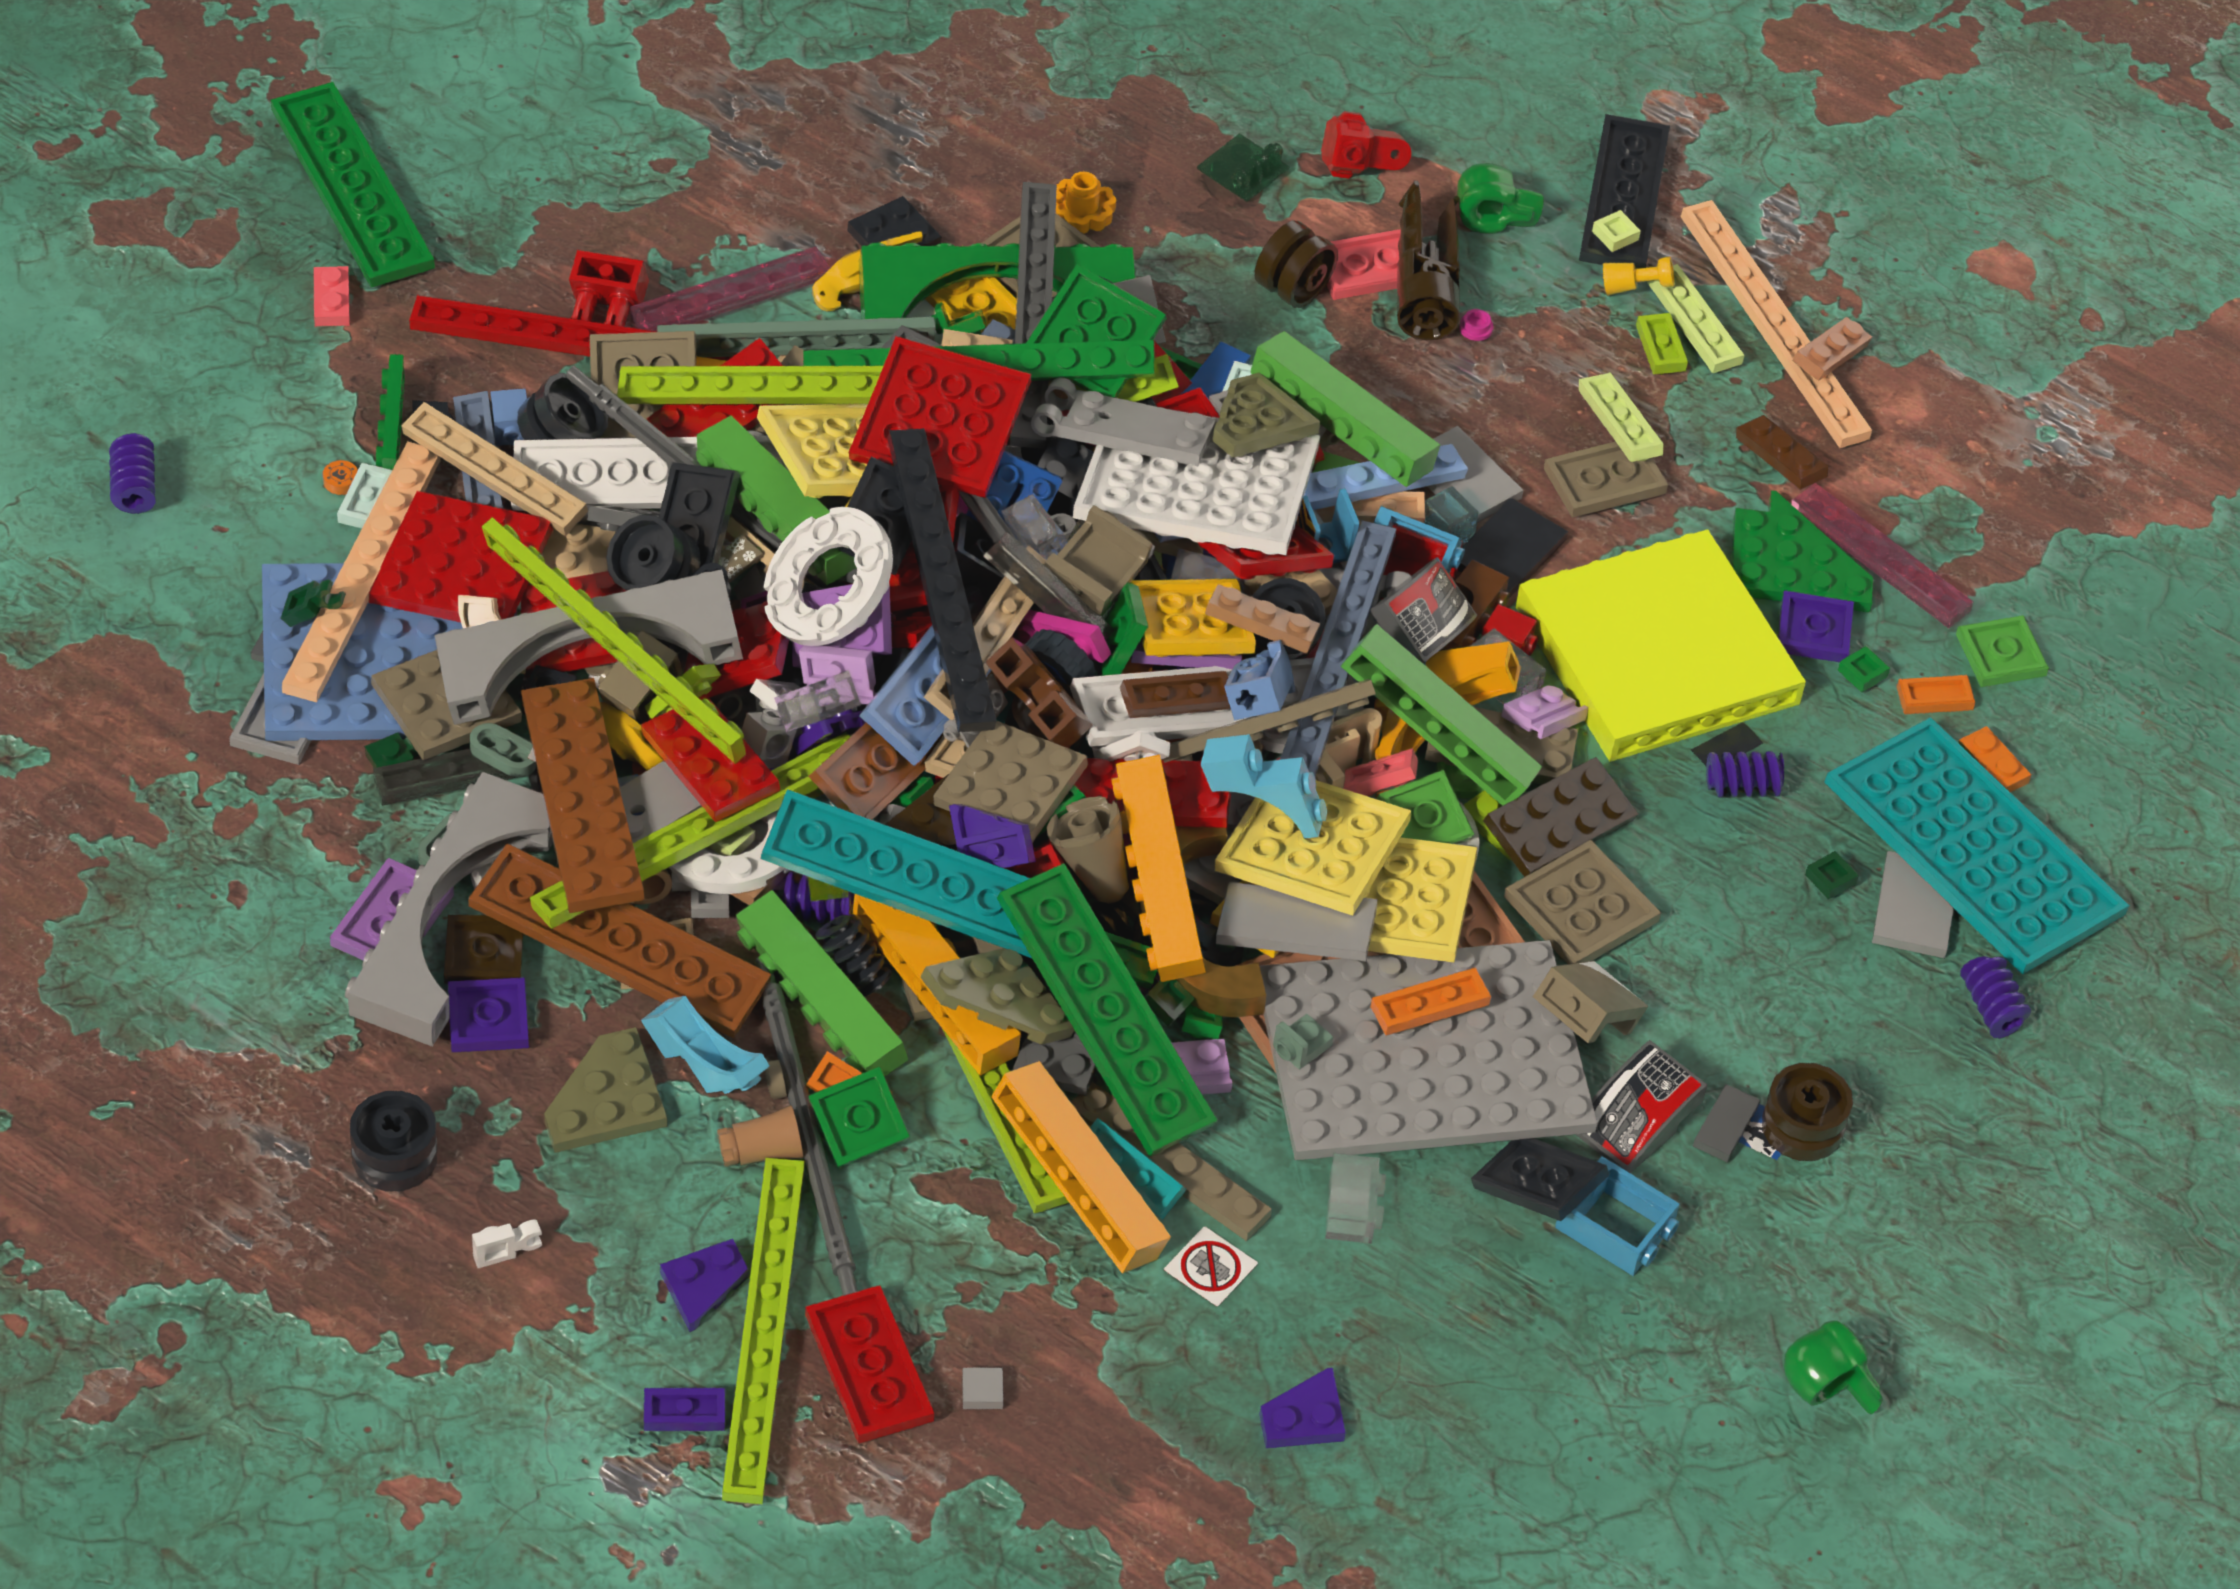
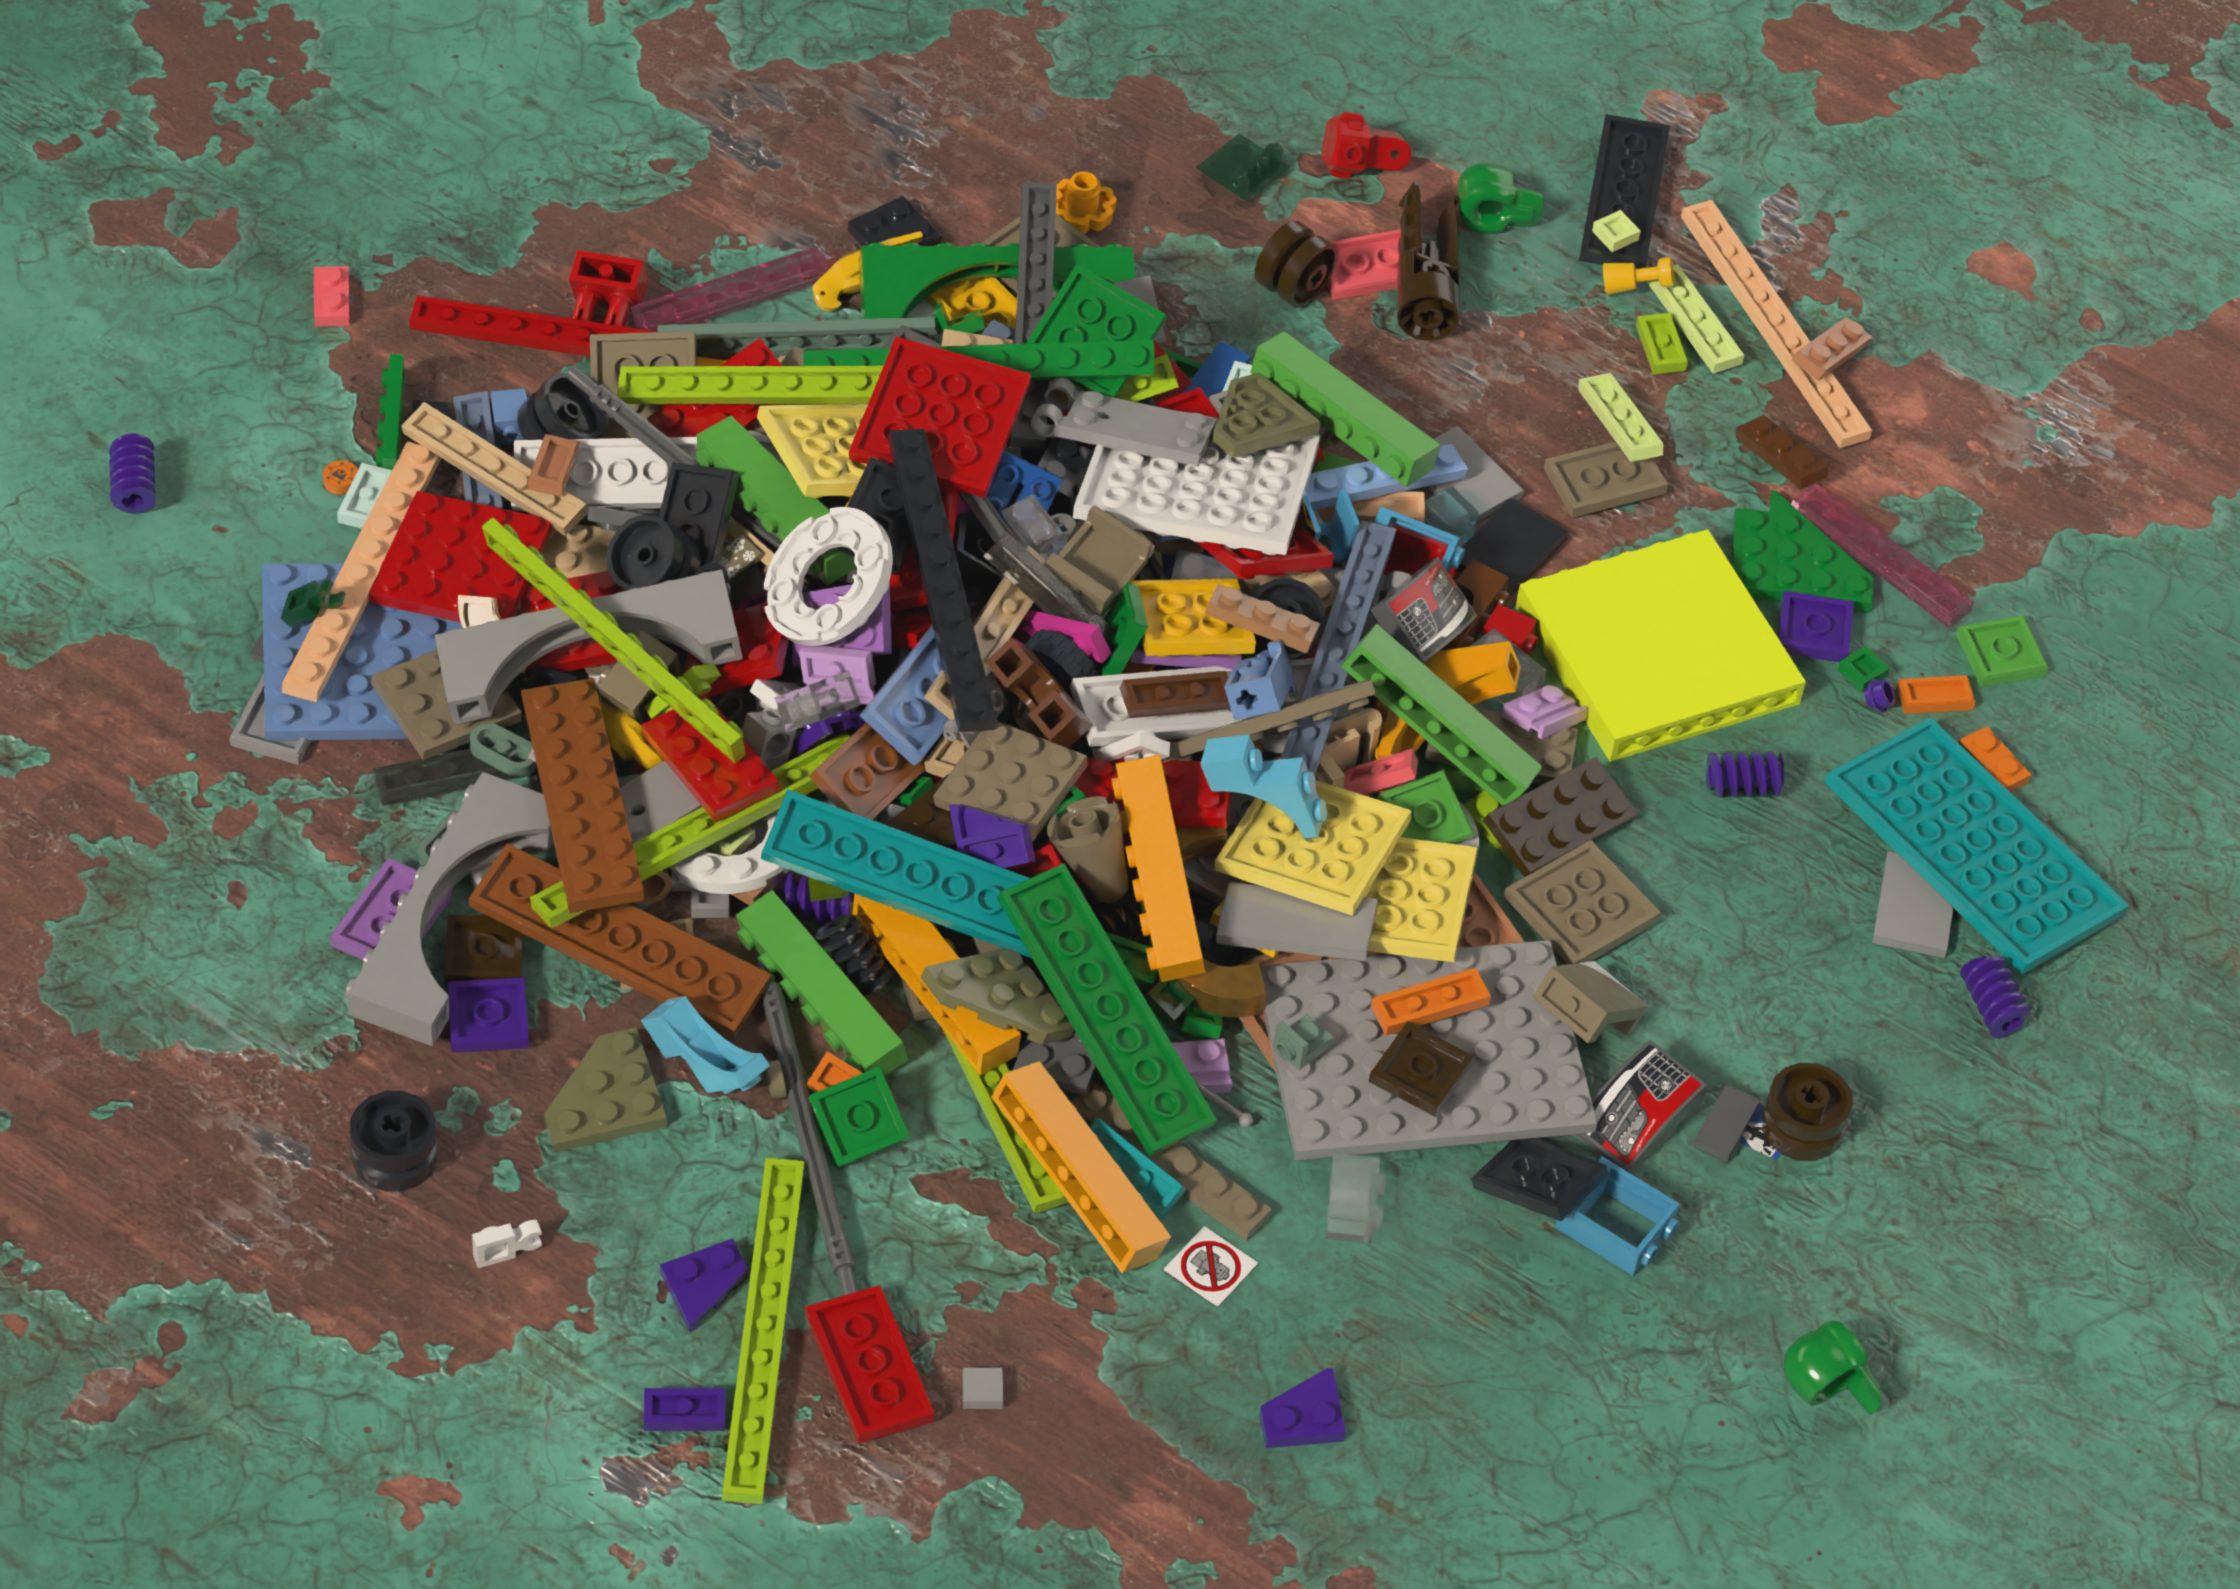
(352, 184): green plate -> none
(390, 751): dark green plate -> none
(553, 465): none -> nougat tile
(761, 1138): medium nougat plant -> none
(1245, 1119): none -> light grey hinge
(1421, 1069): none -> dark brown plate
(1476, 325): dark pink plate -> none
(1737, 739): black sticker -> none
(1831, 875): dark green plate -> none
(1879, 695): none -> dark purple plate

